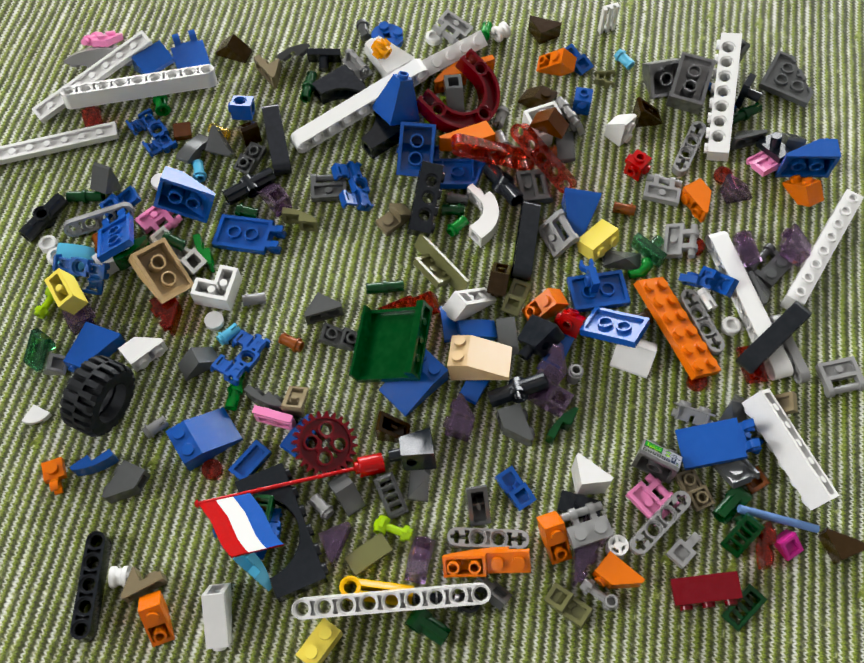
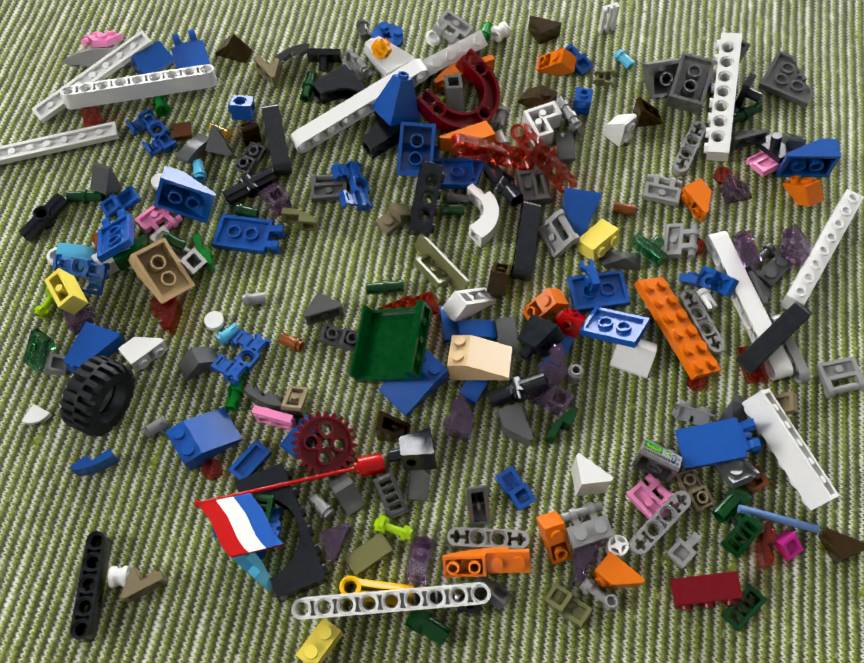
(47, 243): white tile -> none
(53, 473): orange plate -> none
(95, 215): light grey beam -> none
(127, 482): dark grey slope -> none
(156, 618): orange slope -> none
(217, 616): white slope -> none
(220, 292): white brick -> none
(454, 228): green pin -> none
(516, 297): olive slope -> none
(550, 122): reddish brown slope -> none
(571, 500): black tile -> none
(637, 165): red brick -> none
(644, 269): green arm -> none
(731, 326): white tile -> none

